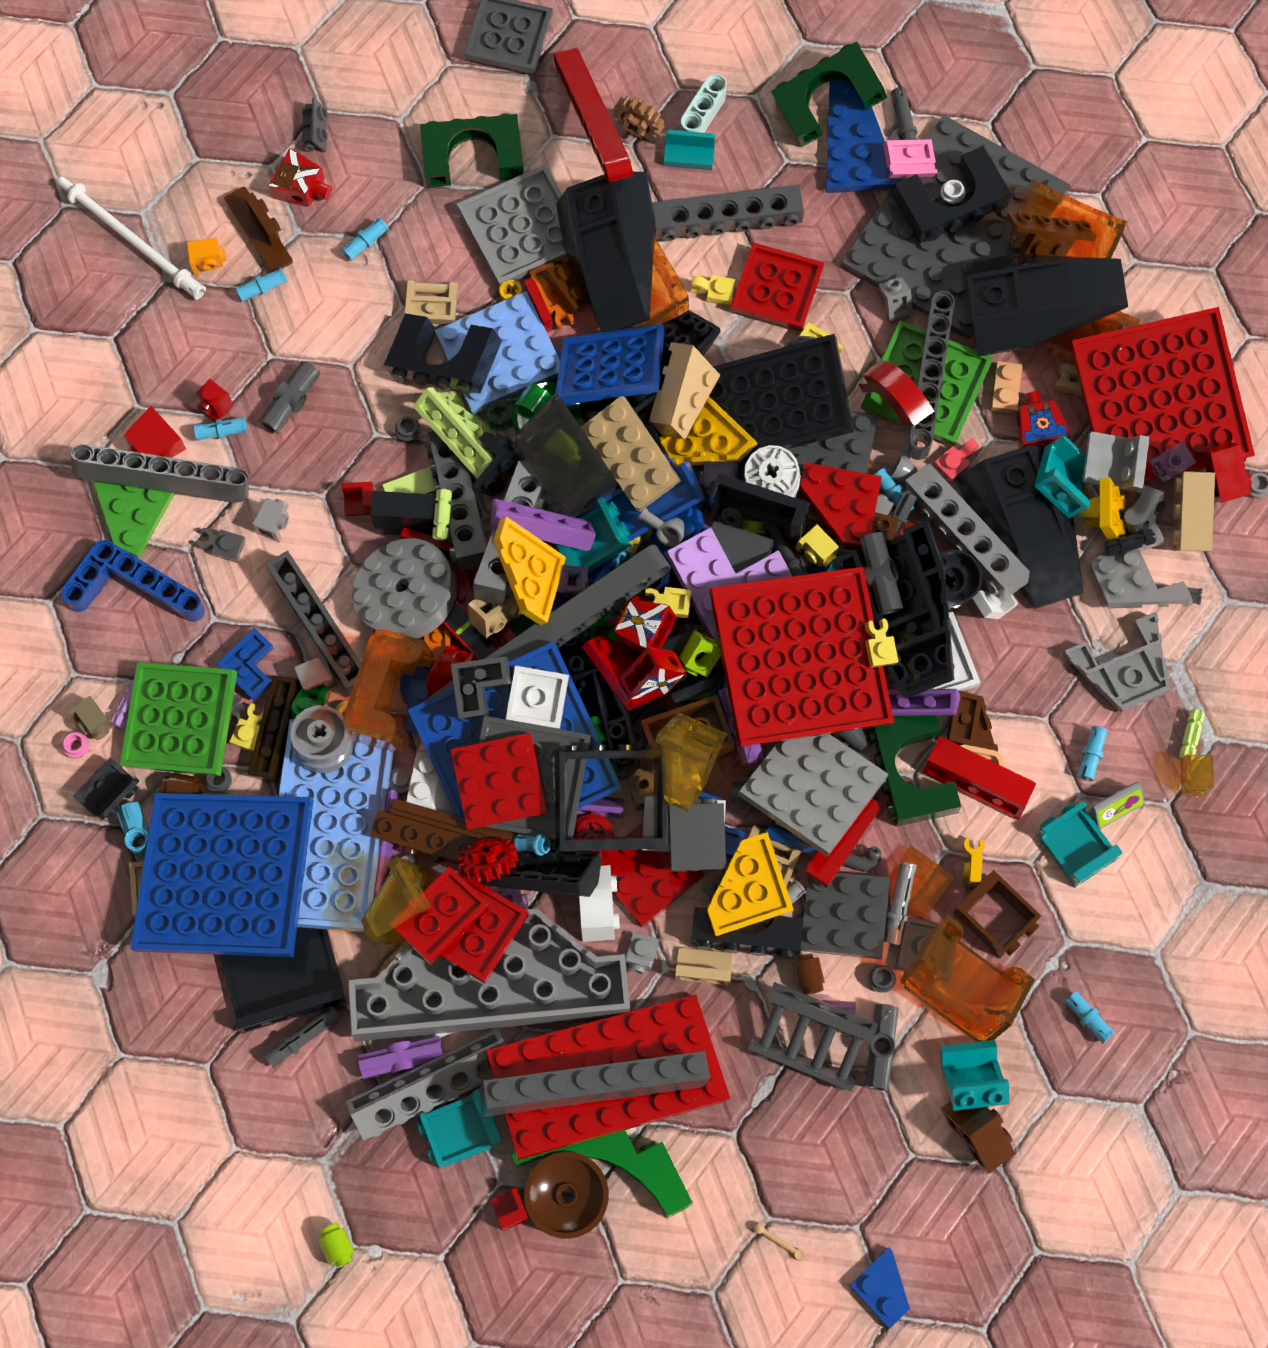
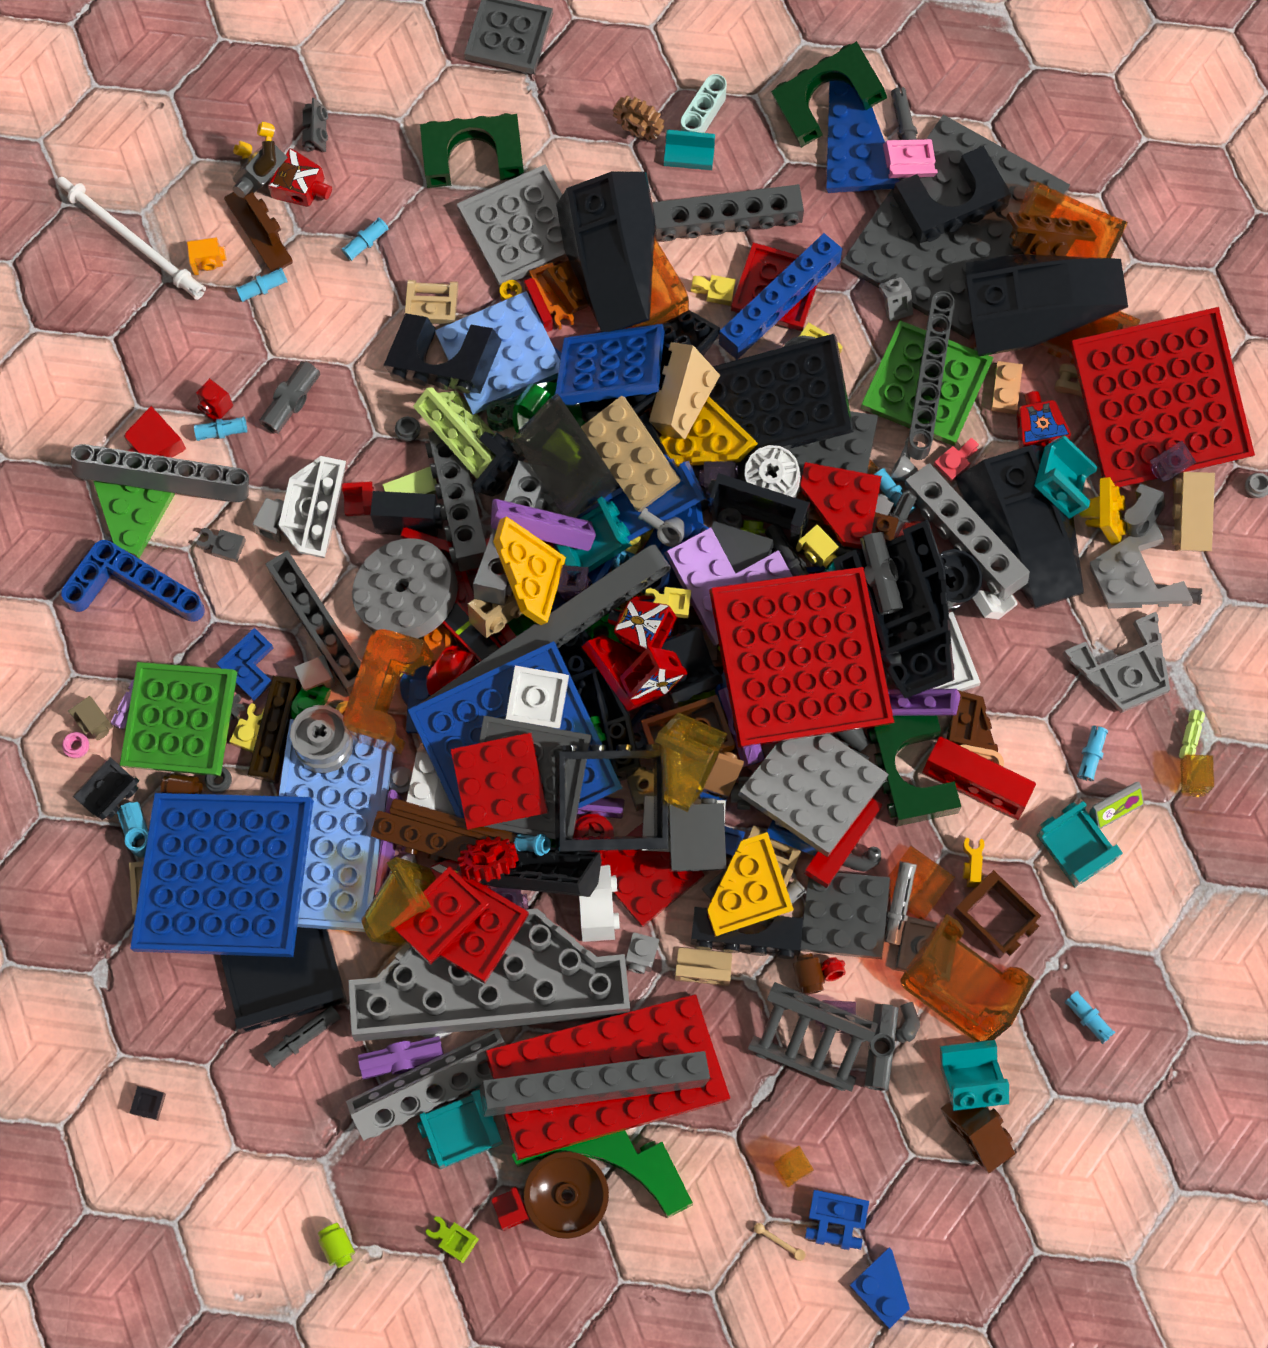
(147, 1103): none -> black plate
(260, 165): none -> torso
(312, 505): none -> white wedge
(442, 514): yellowish green axle -> none
(455, 1241): none -> lime plate
(472, 679): dark grey brick -> none
(593, 115): red beam -> none
(696, 644): lime brick -> none
(723, 775): none -> medium nougat slope
(780, 296): none -> blue brick
(793, 1166): none -> clear yellow brick
(833, 969): none -> red plate
(840, 1211): none -> blue plate
(880, 649): light yellow plate -> none
(882, 979): dark grey plate -> none
(898, 391): red arch -> none
(911, 1024): none -> dark grey arm
(952, 192): white plate -> none
(1116, 458): light grey bracket -> none
(1130, 542): black axle -> none
(1230, 473): red brick -> none

